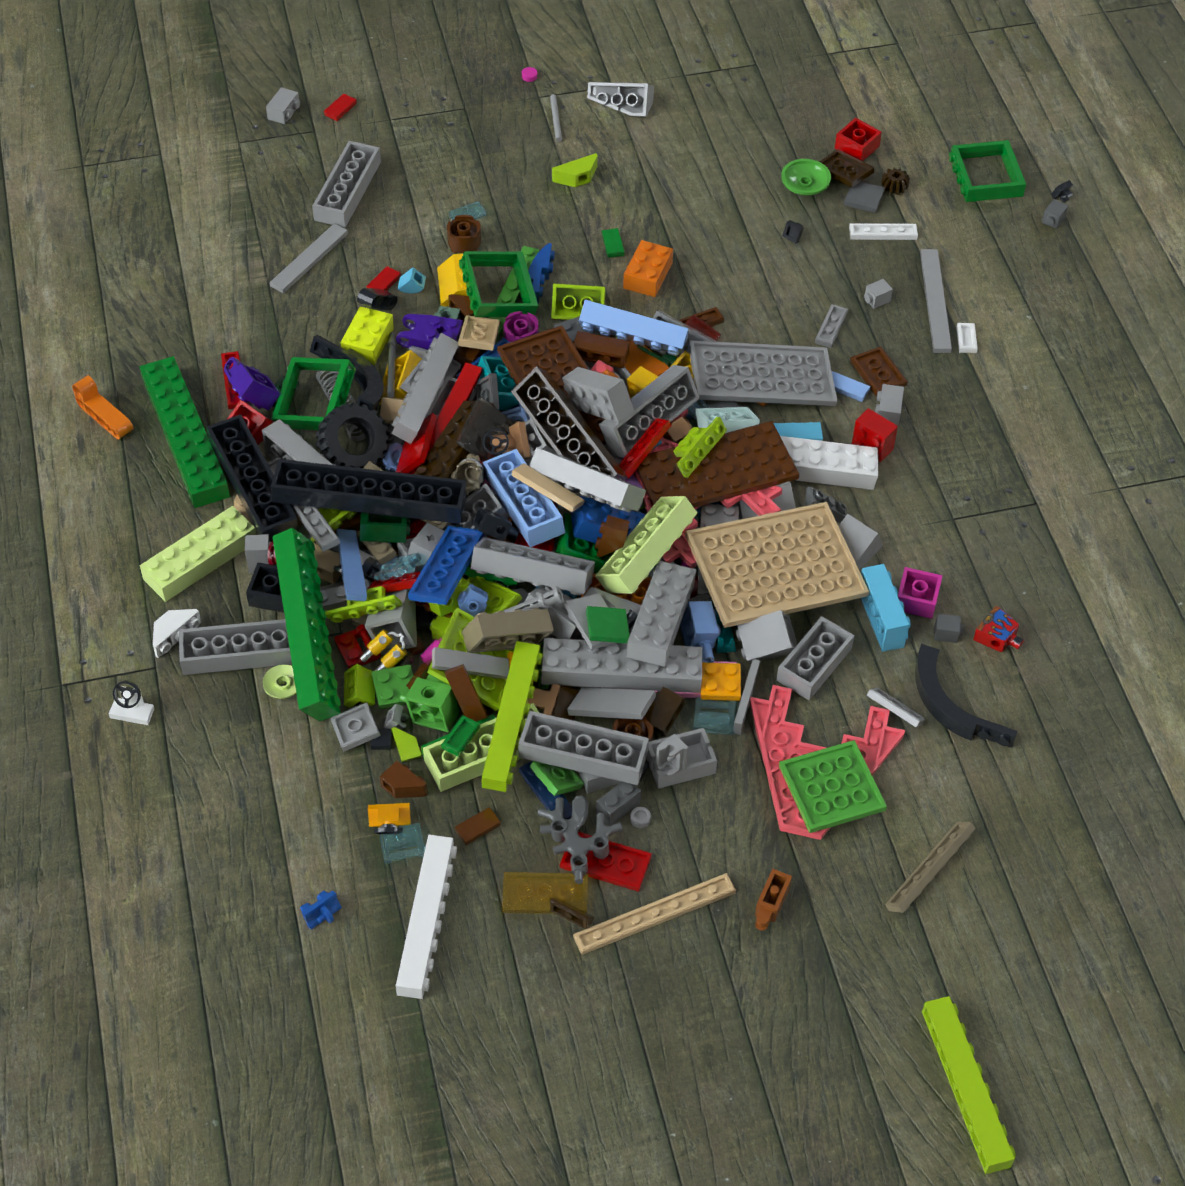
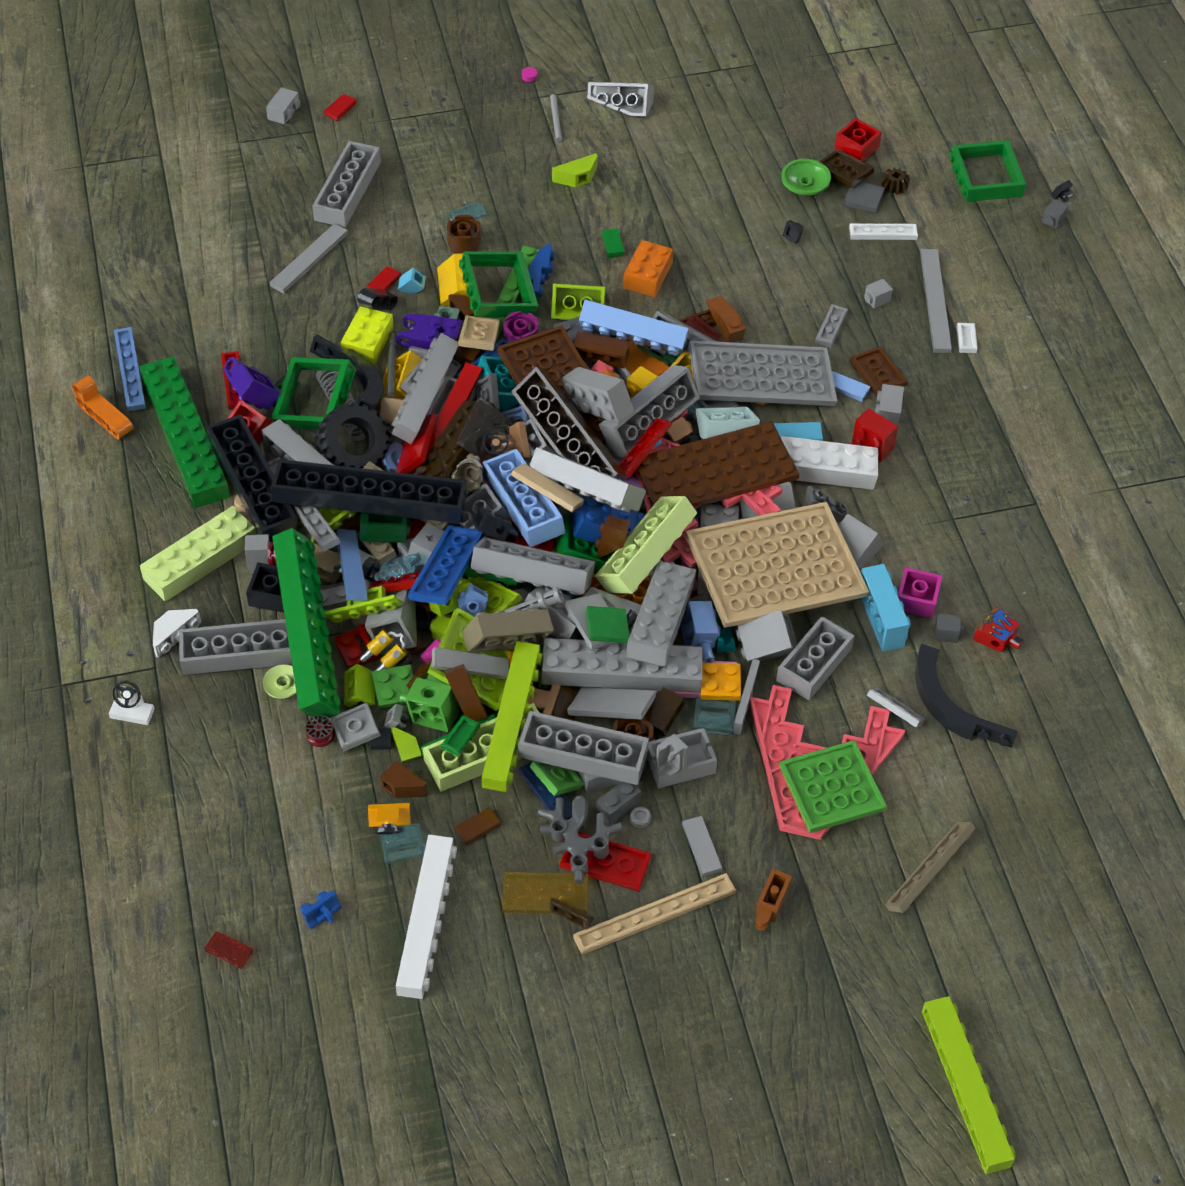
(129, 369): none -> medium blue plate
(228, 950): none -> clear red tile
(320, 732): none -> dark red wheel
(697, 445): lime bracket -> none
(701, 846): none -> light grey tile
(726, 319): none -> dark orange slope

